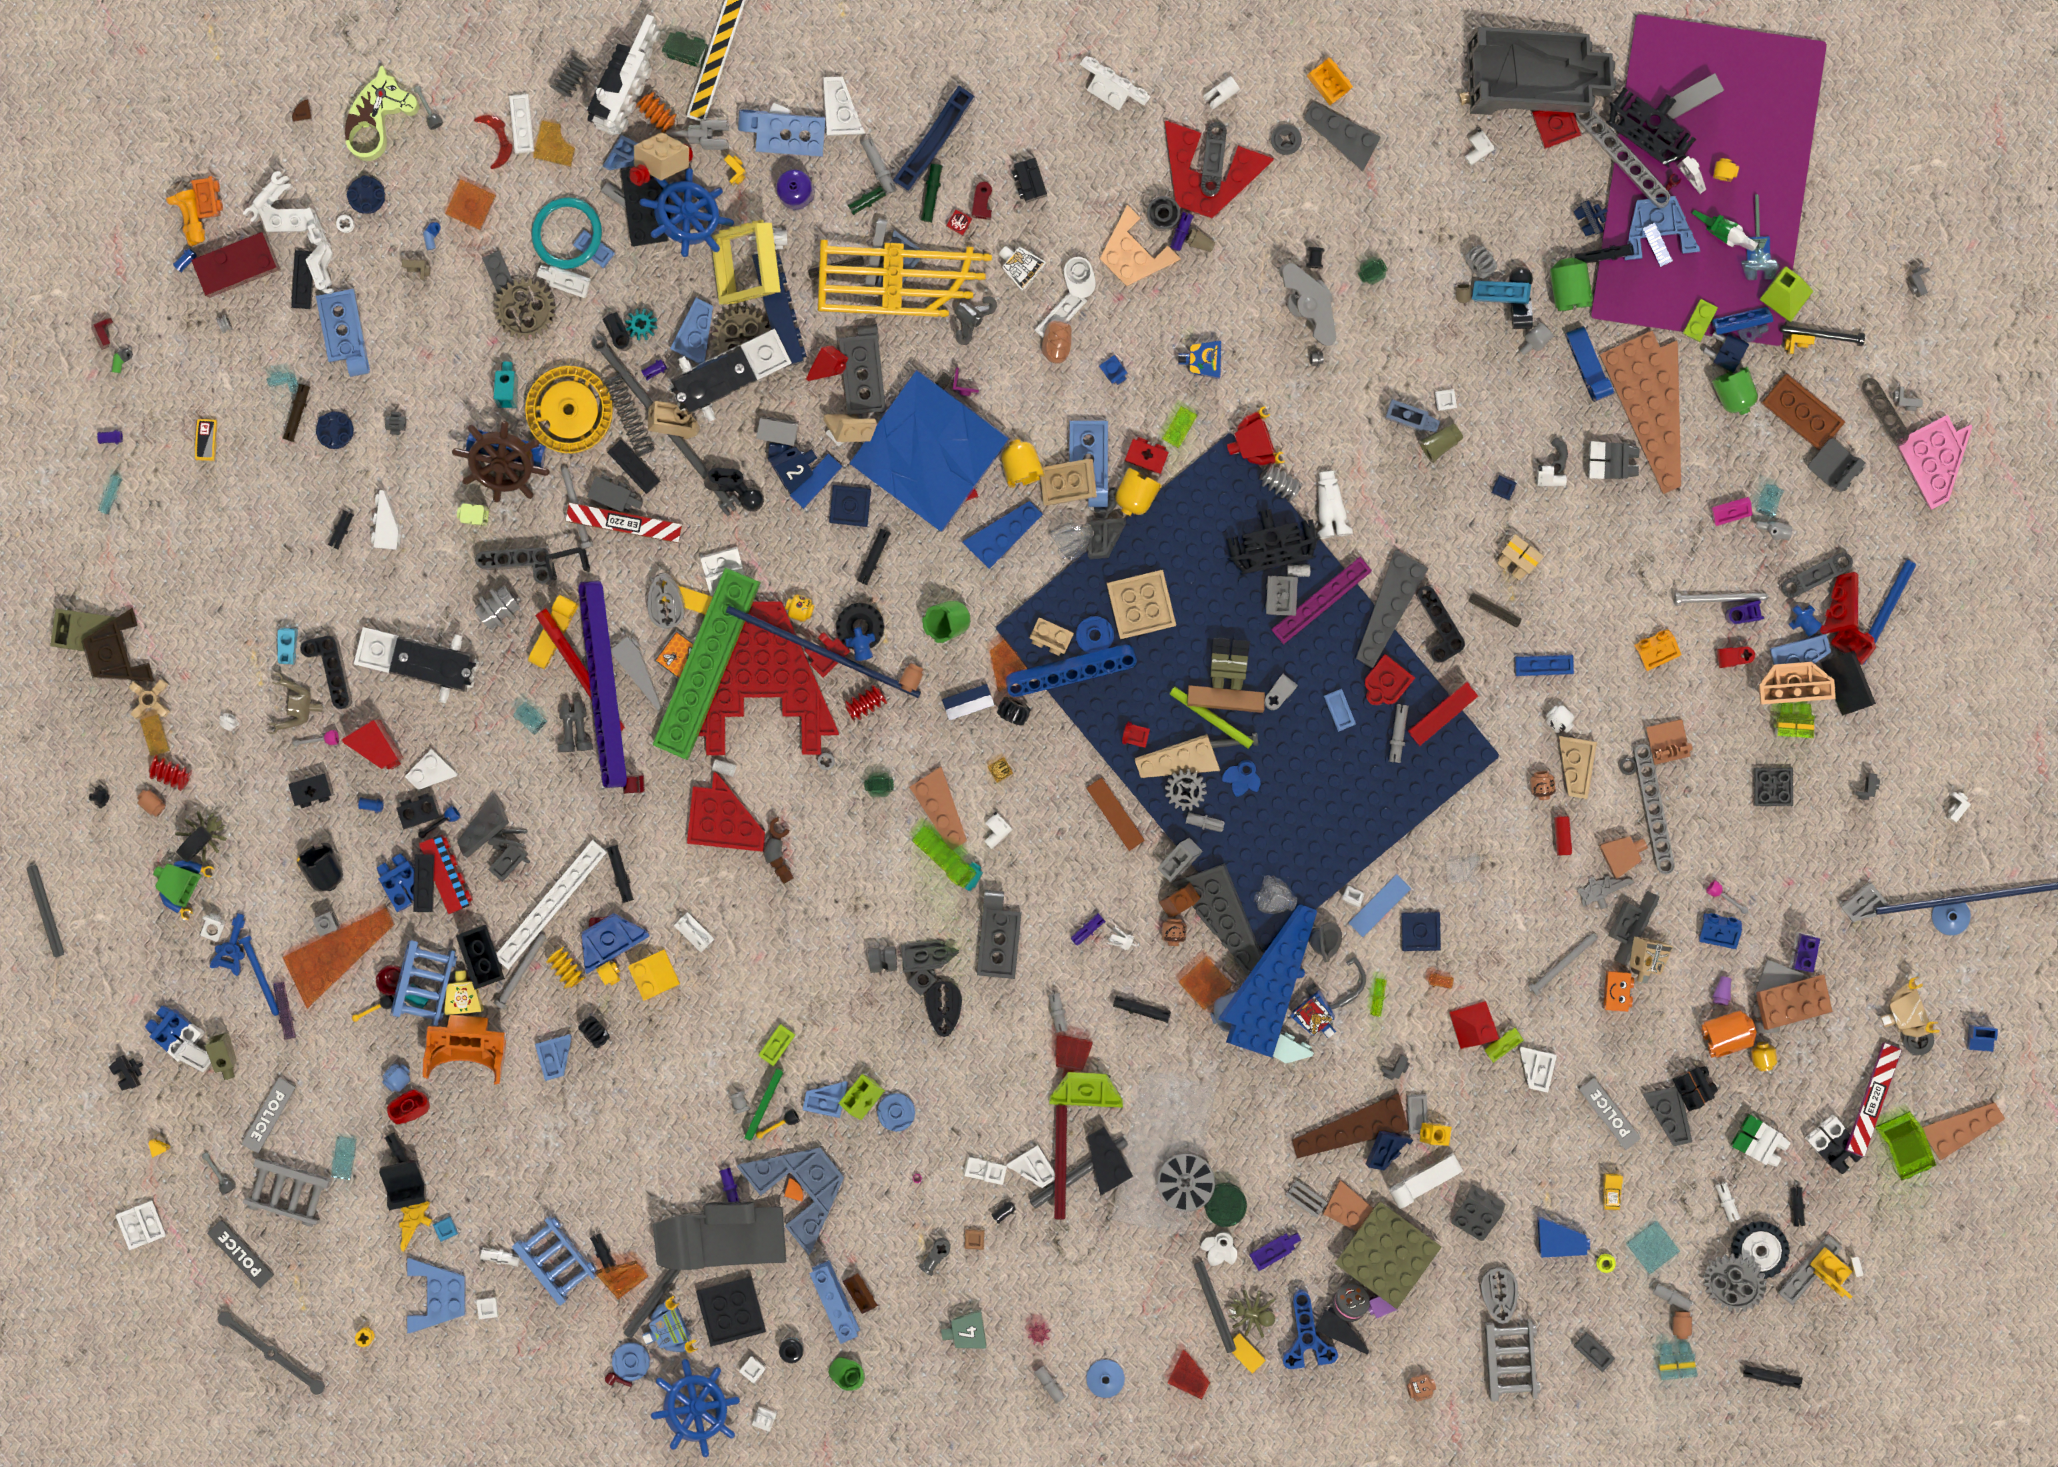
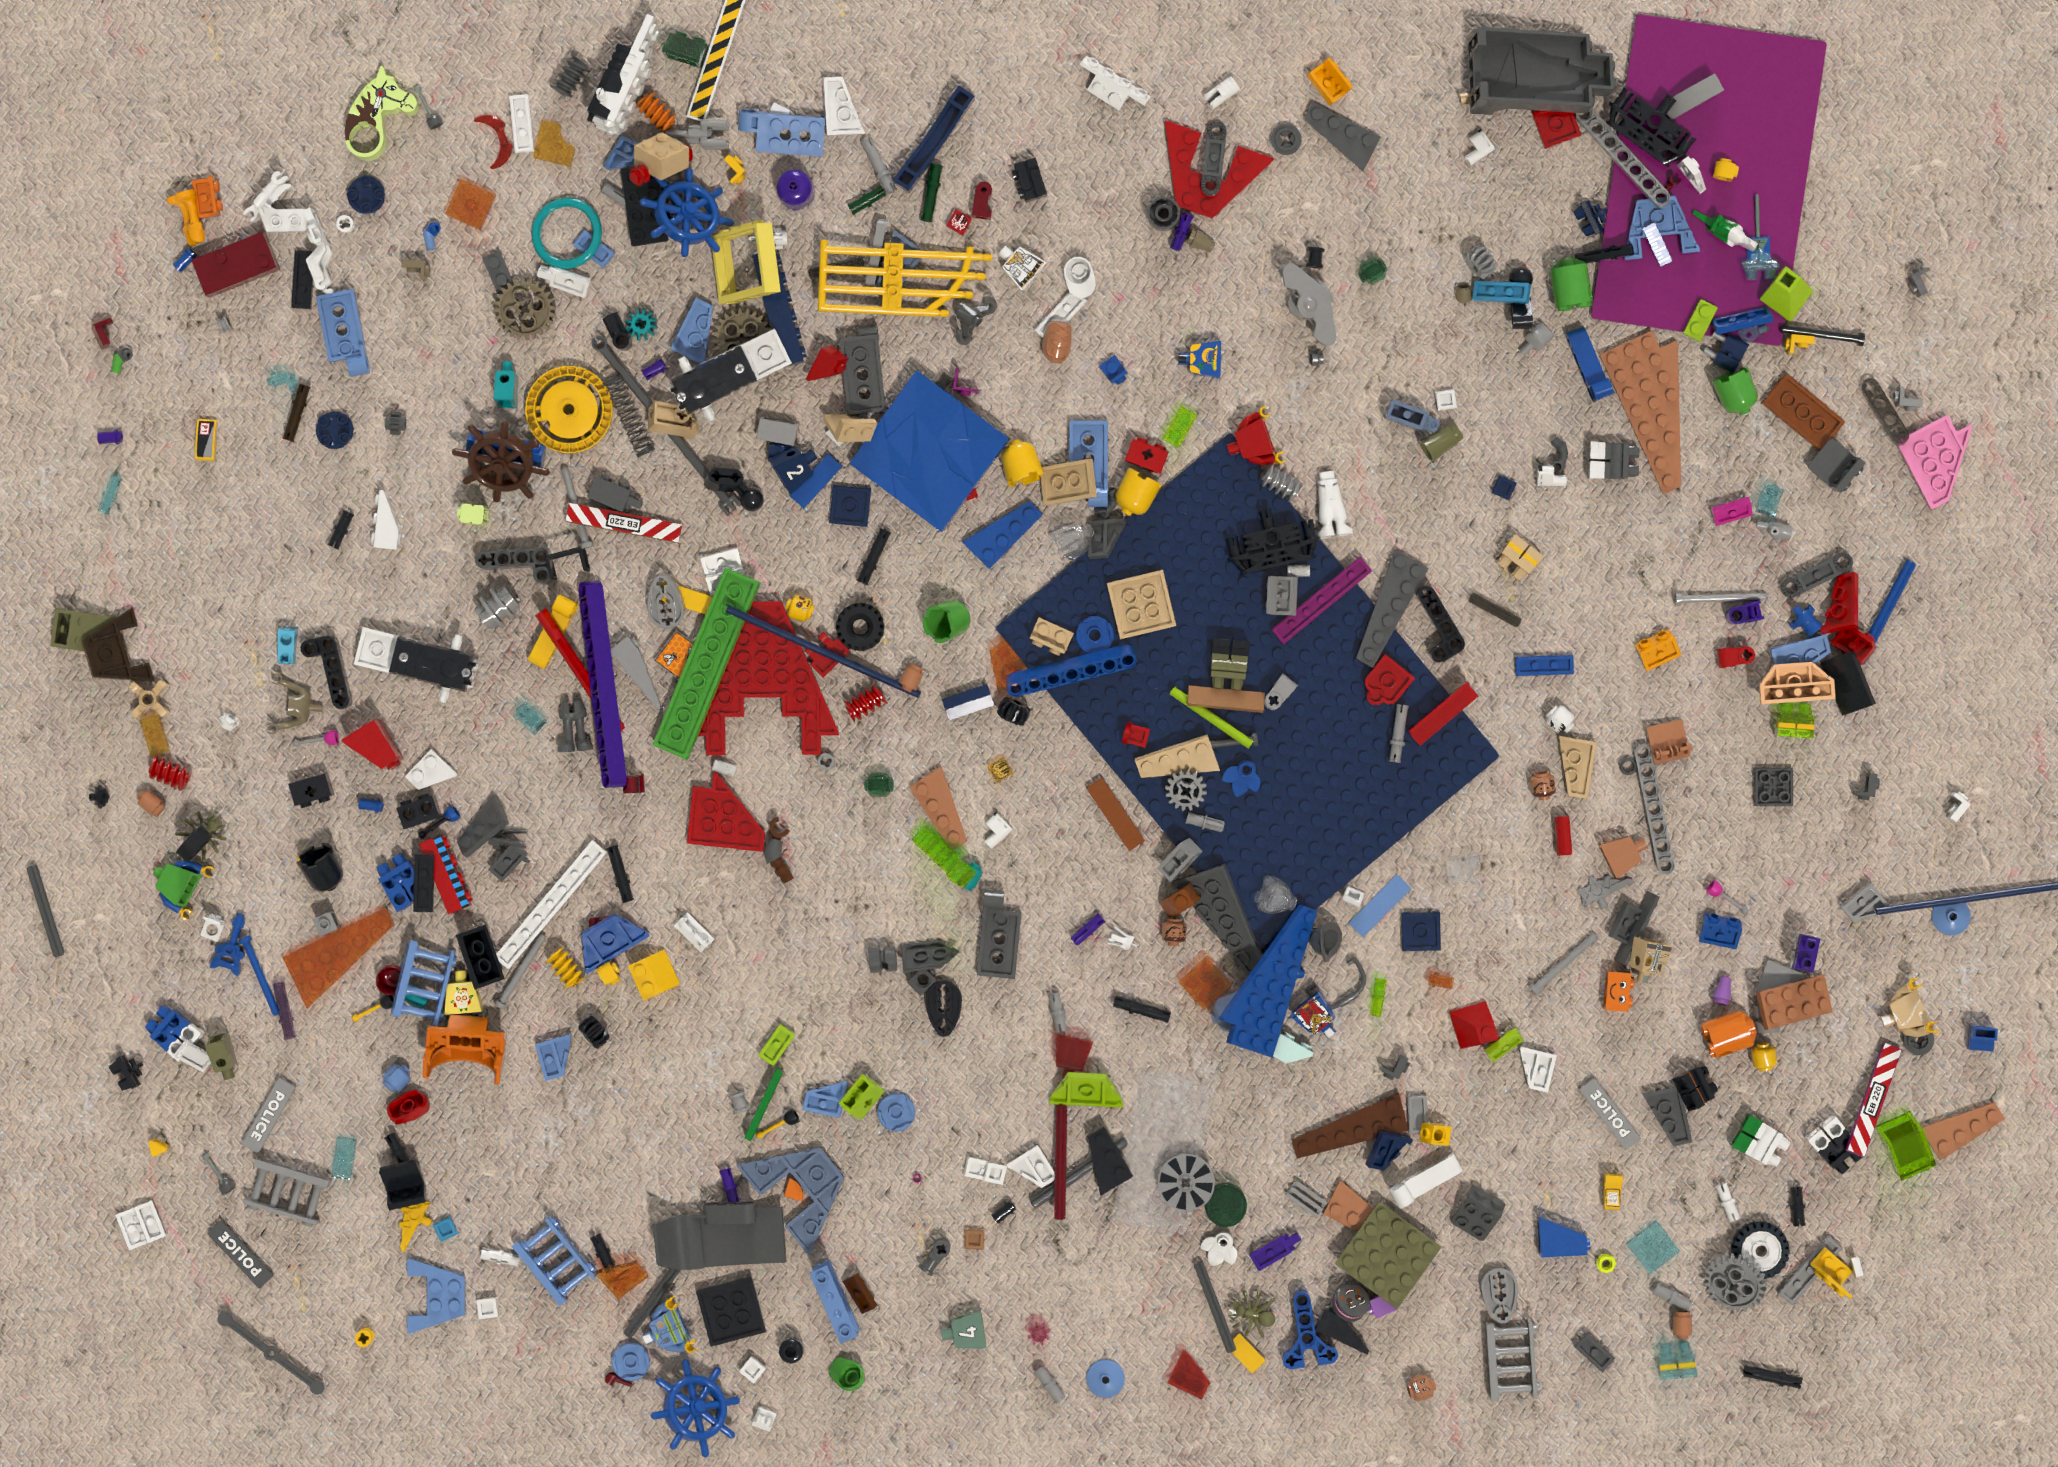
(302, 111): reddish brown tile -> none
(633, 466): black tile -> none
(861, 644): blue piece -> none
(1128, 258): light nougat wing -> none
(1339, 710): medium blue tile -> none

